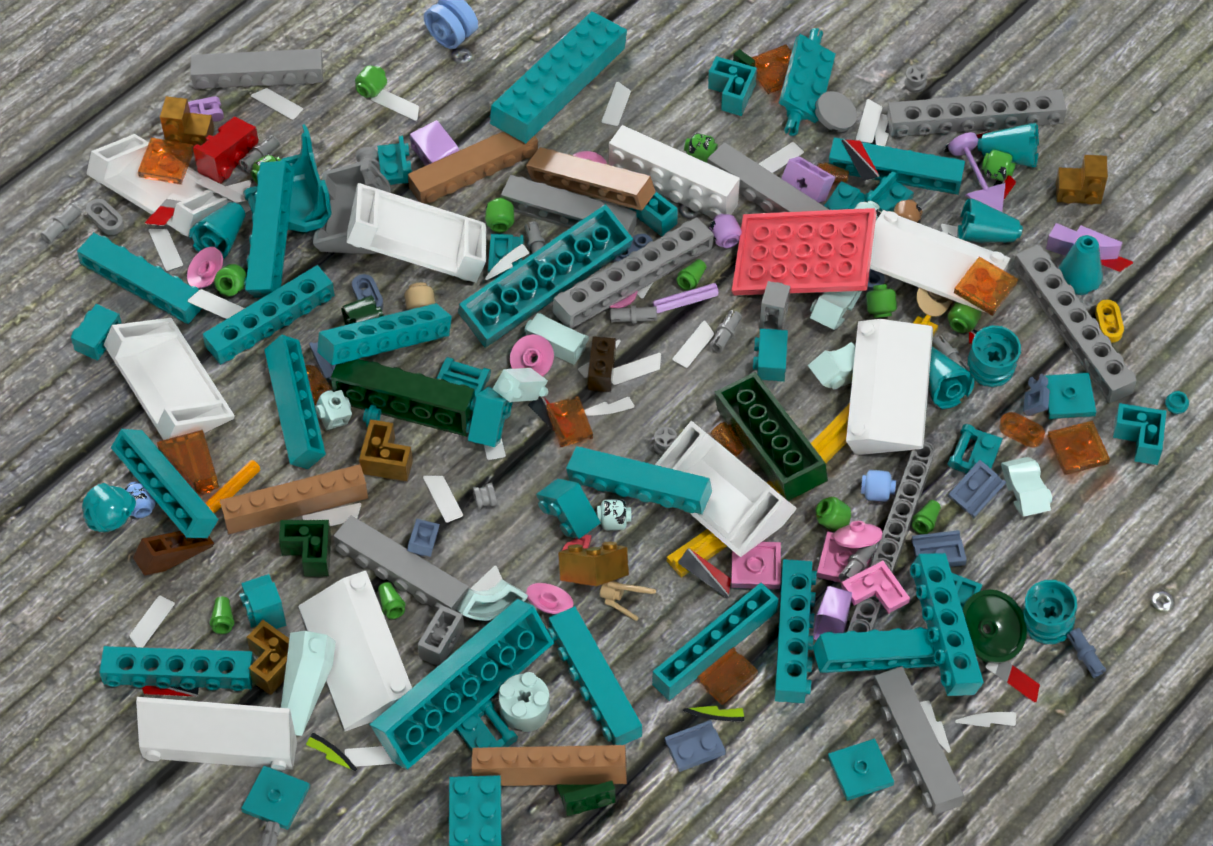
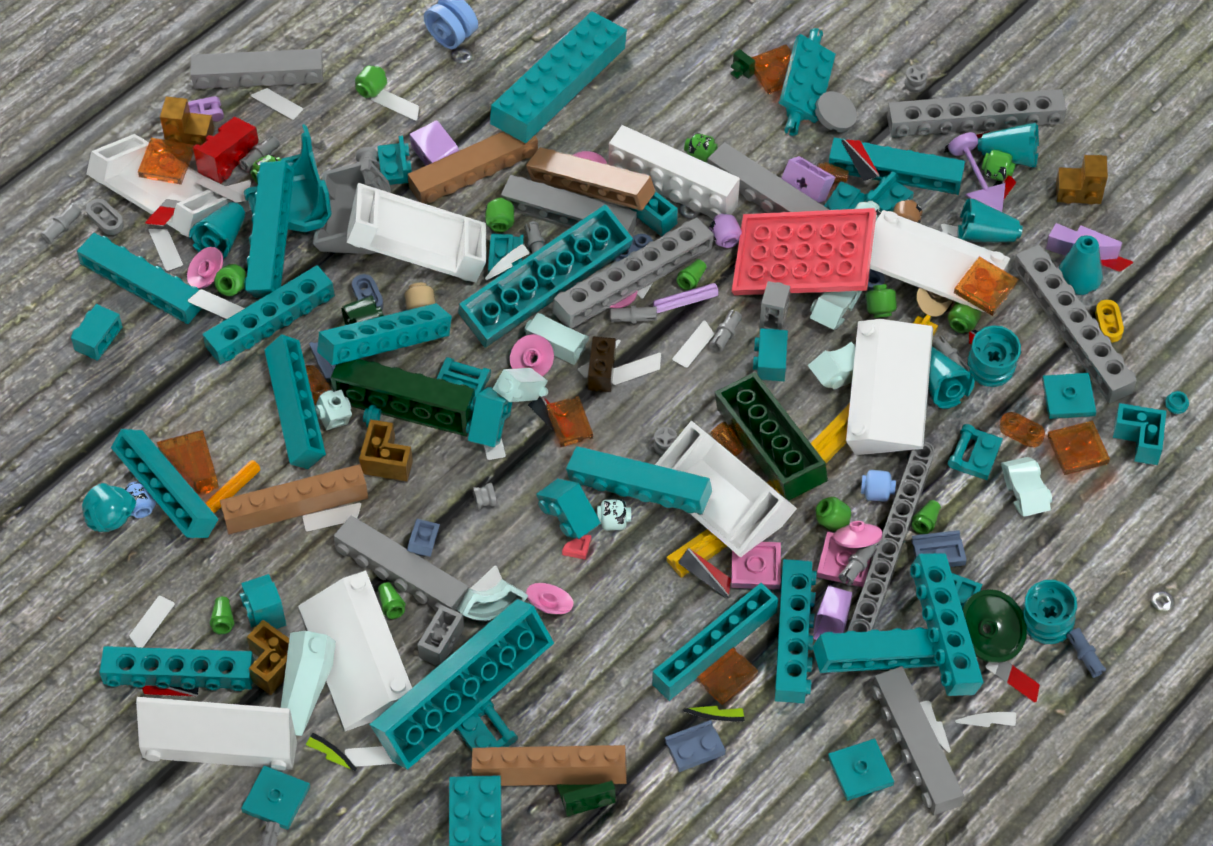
(167, 377): white slope -> none
(167, 550): reddish brown slope -> none
(311, 541): dark green brick -> none
(443, 497): white sticker -> none
(524, 702): light aqua brick -> none
(593, 565): pearl gold brick -> none
(595, 677): teal brick -> none
(604, 408): white sticker -> none
(614, 591): tan plant -> none
(616, 105): white sticker -> none
(735, 83): teal brick -> none
(781, 157): white sticker -> none
(869, 122): white sticker -> none
(880, 134): white sticker -> none
(880, 582): bright pink plate -> none
(977, 489): sand blue plate -> none
(1038, 397): sand blue plate -> none

